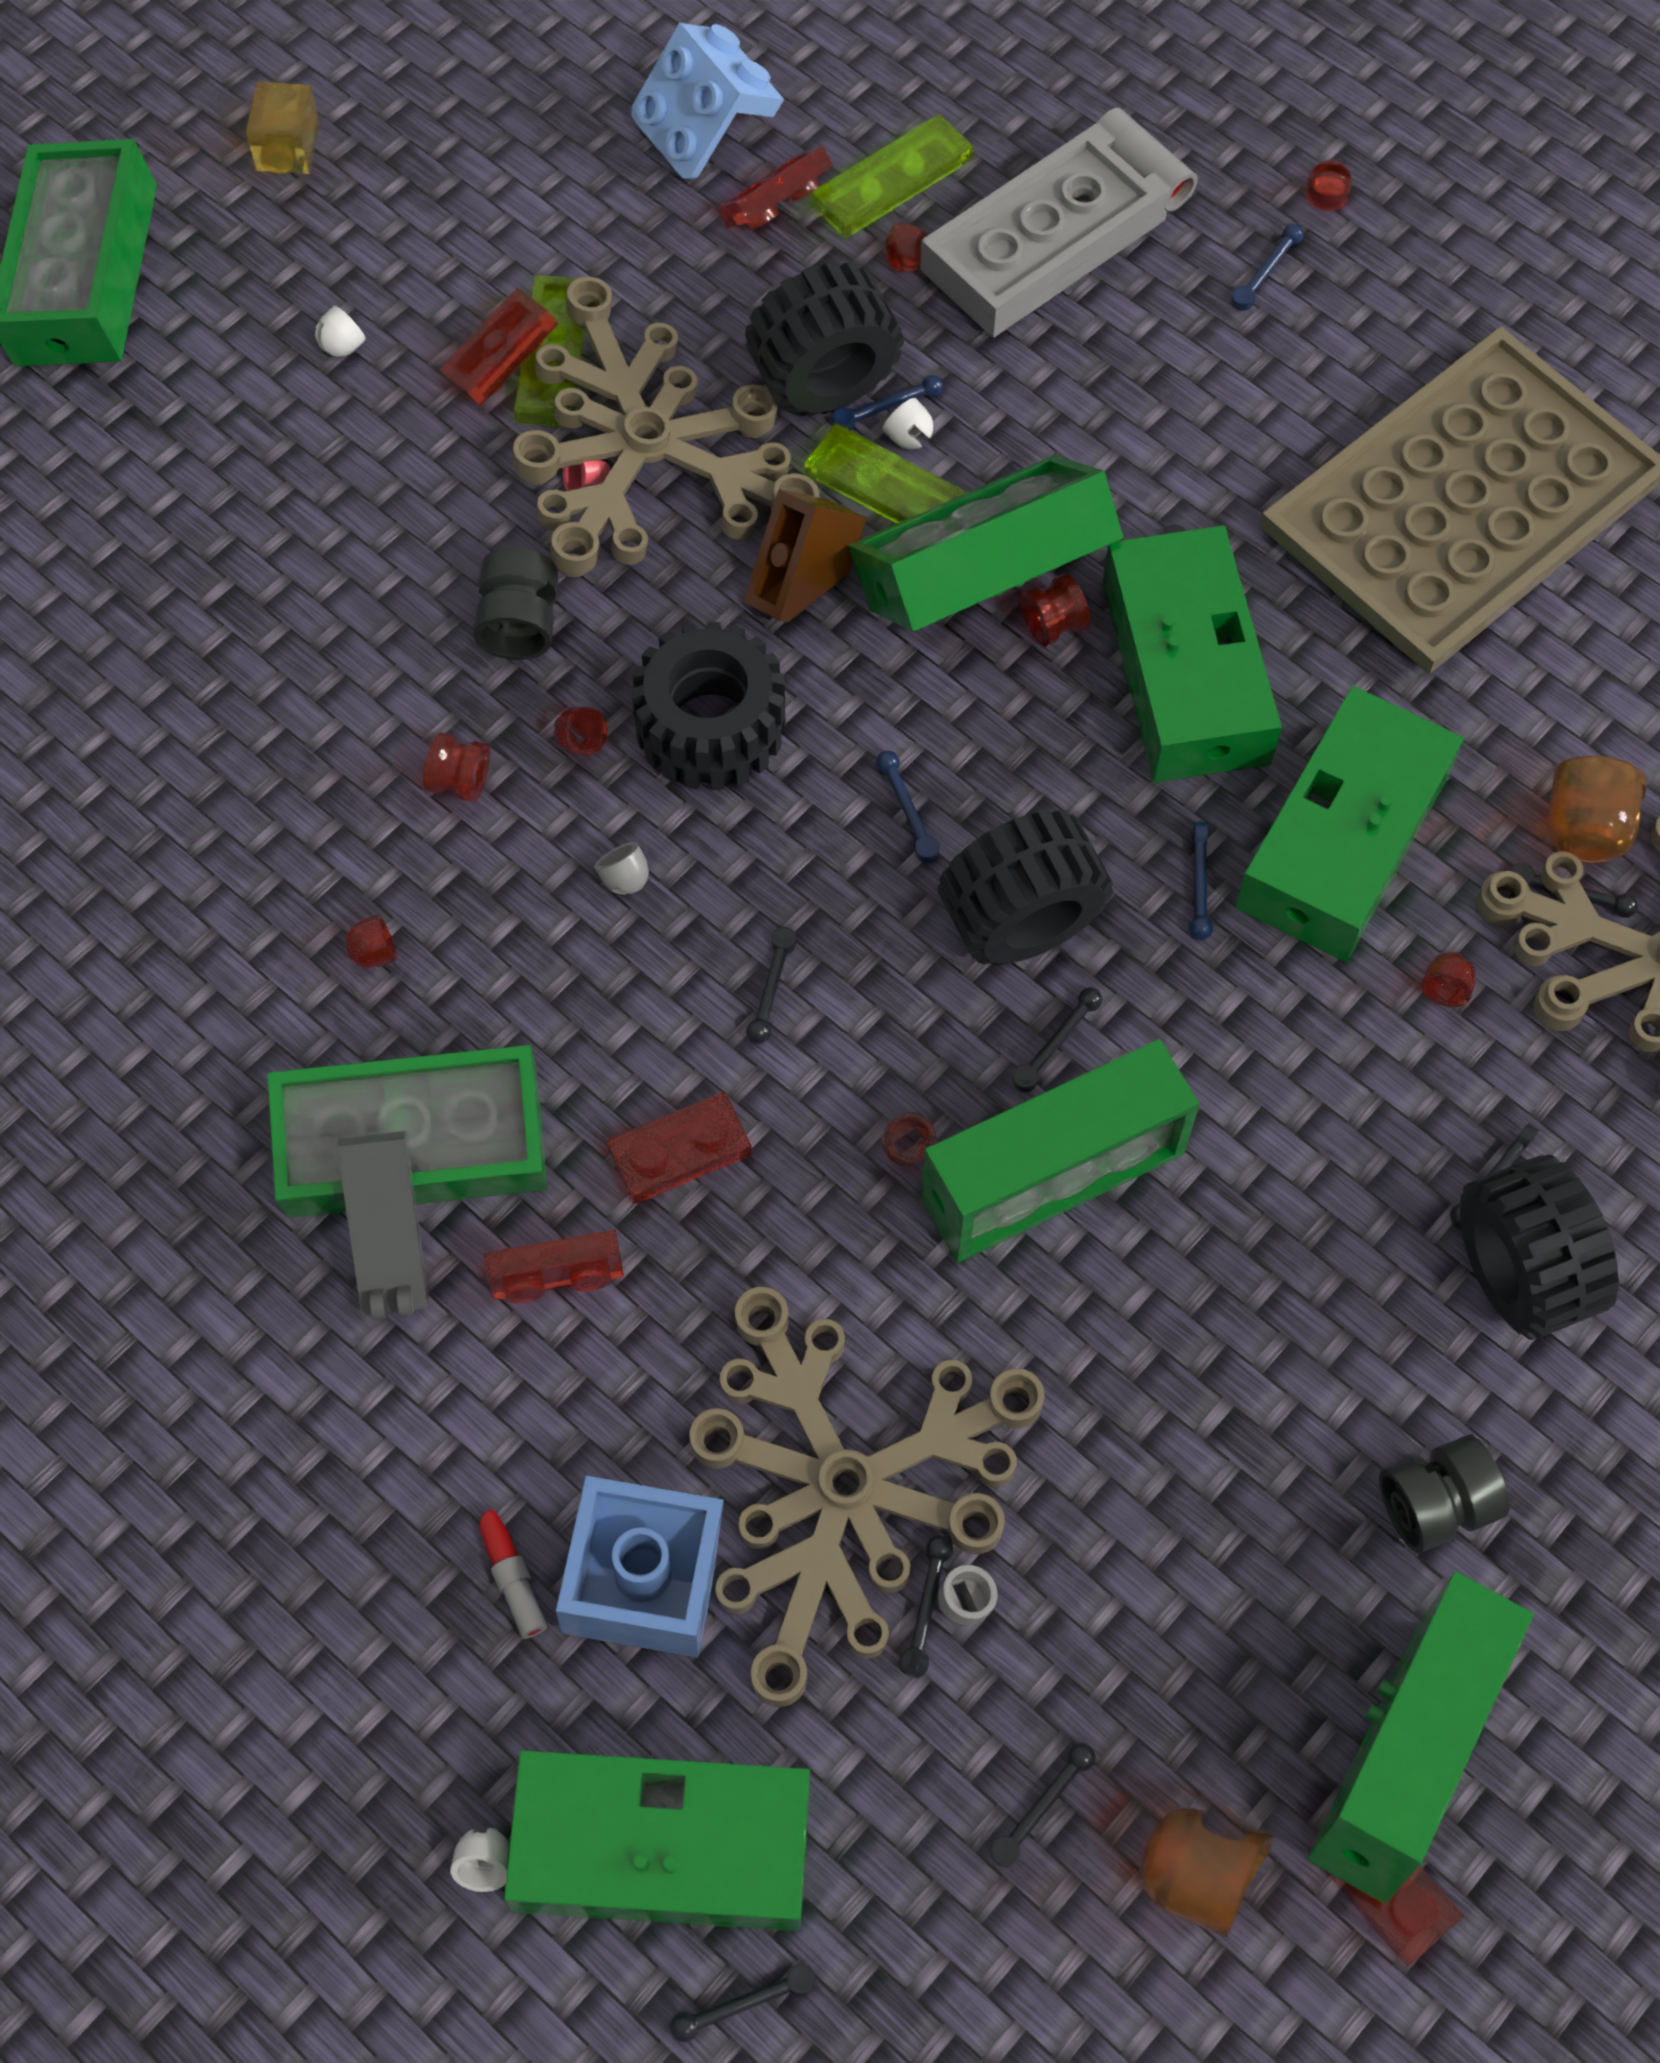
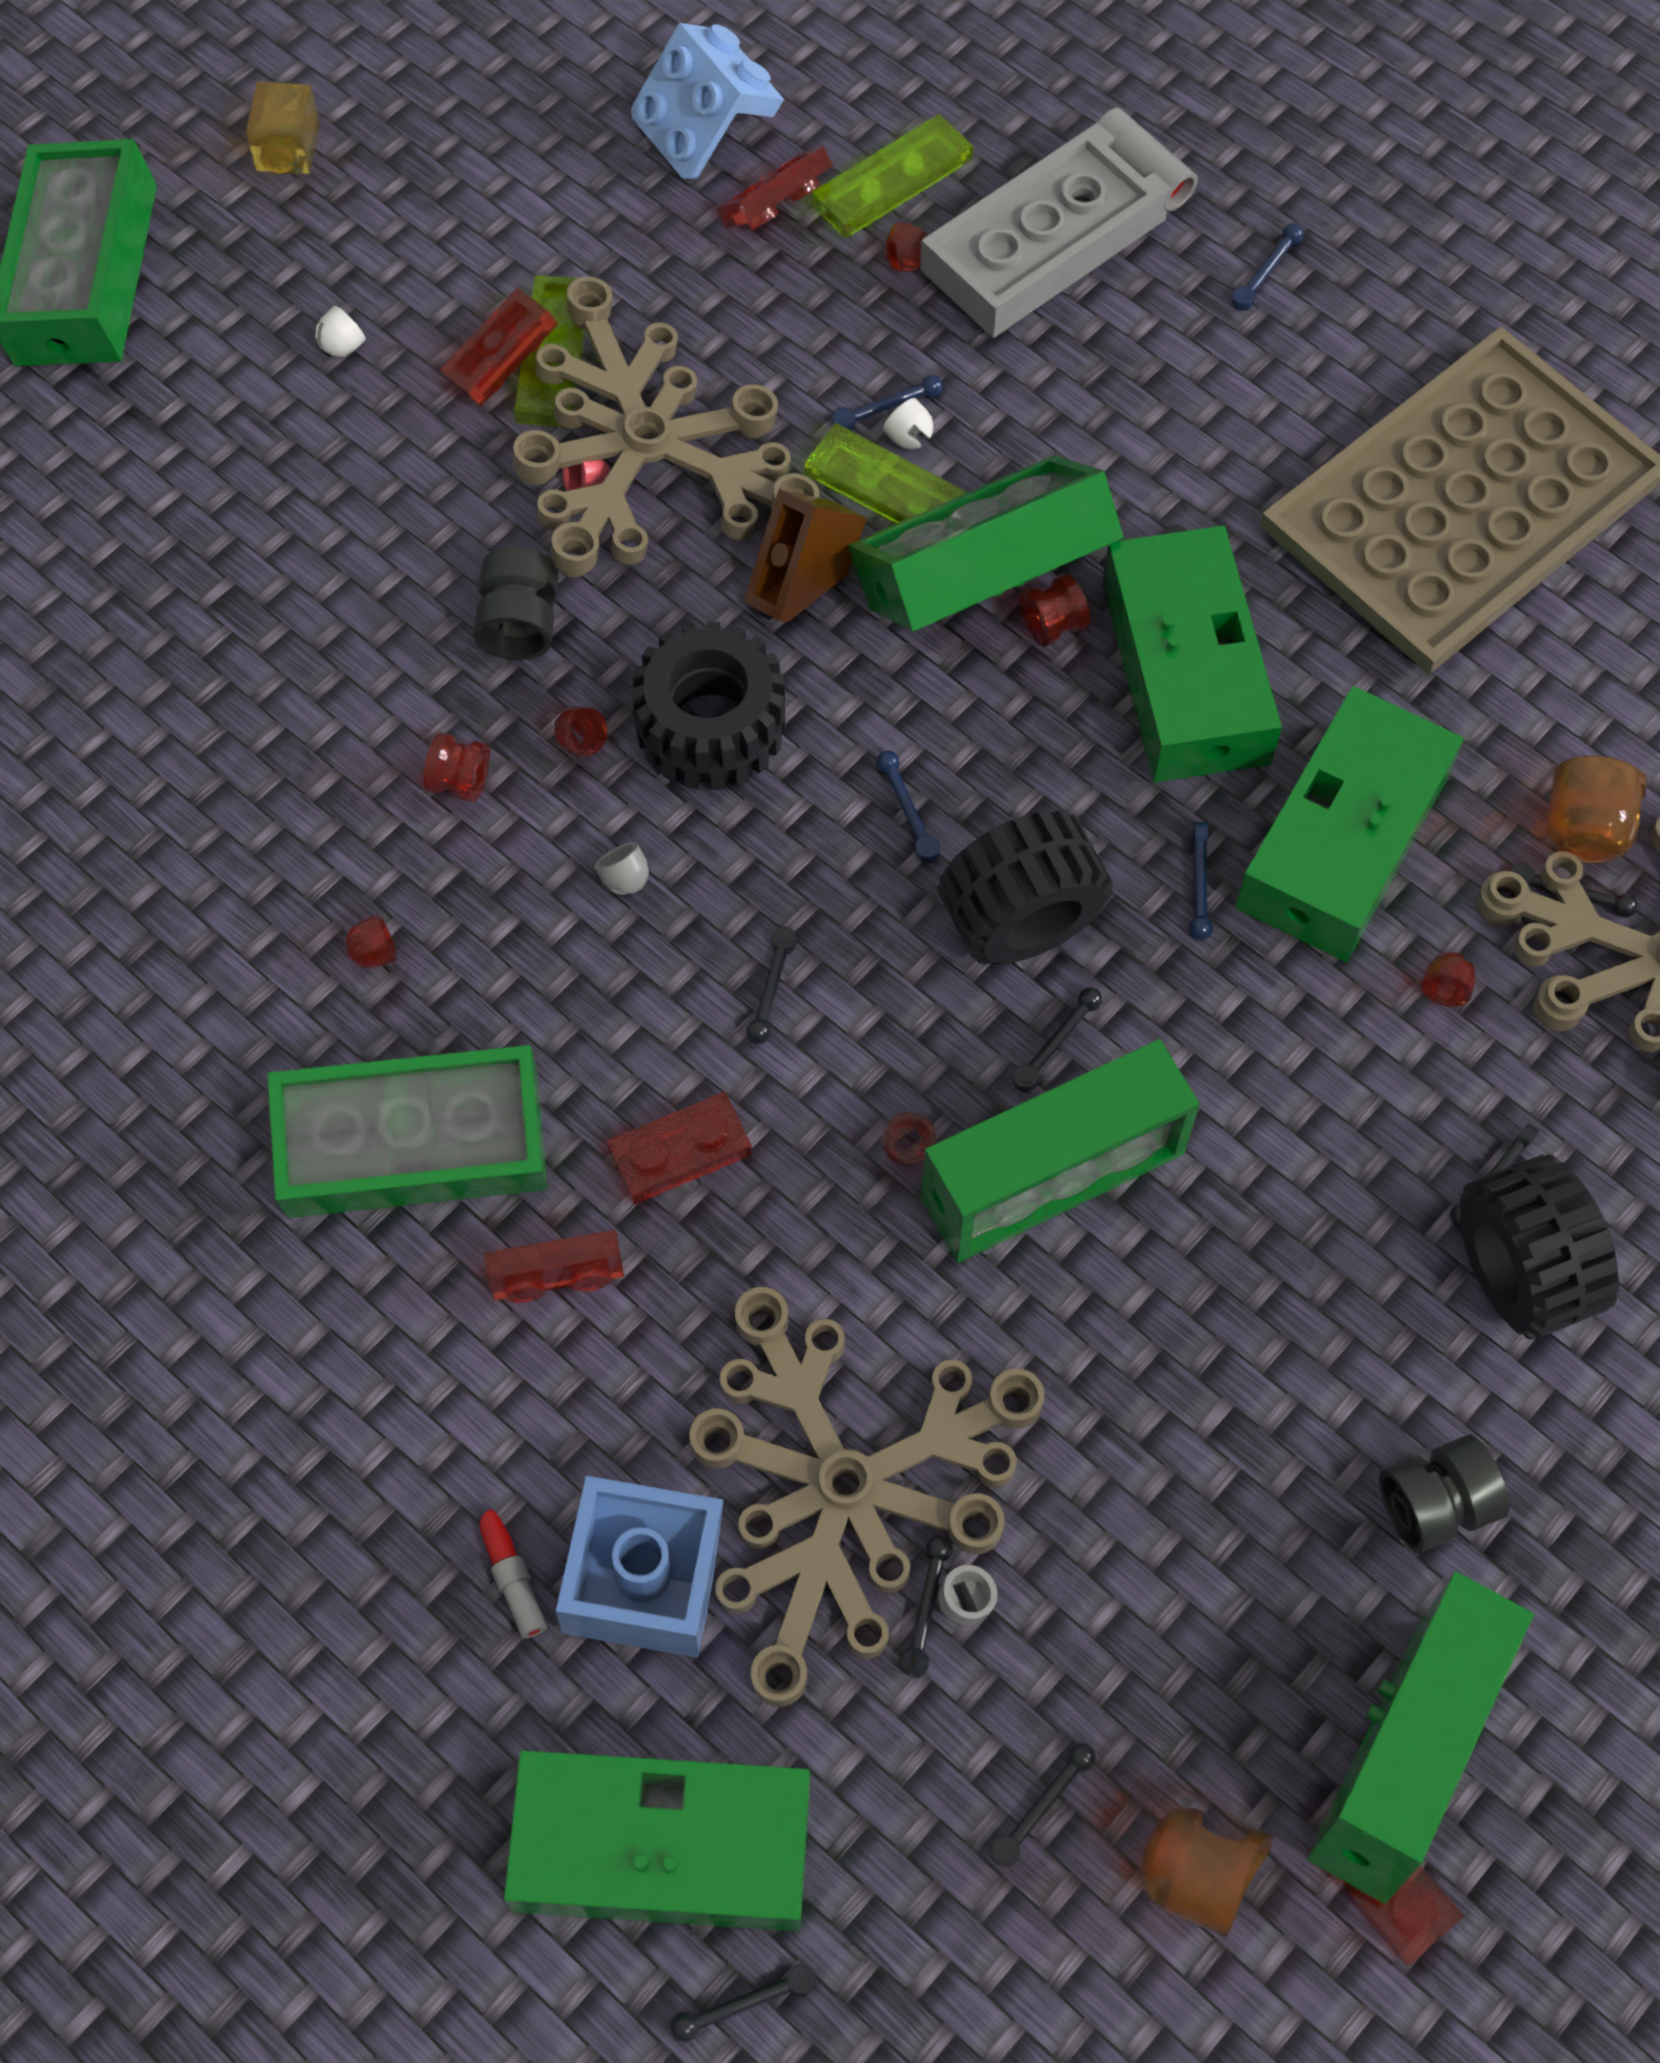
(383, 1224): dark grey hinge -> none
(467, 1861): white hinge -> none
(824, 338): black tyre -> none
(1329, 185): clear red hinge -> none

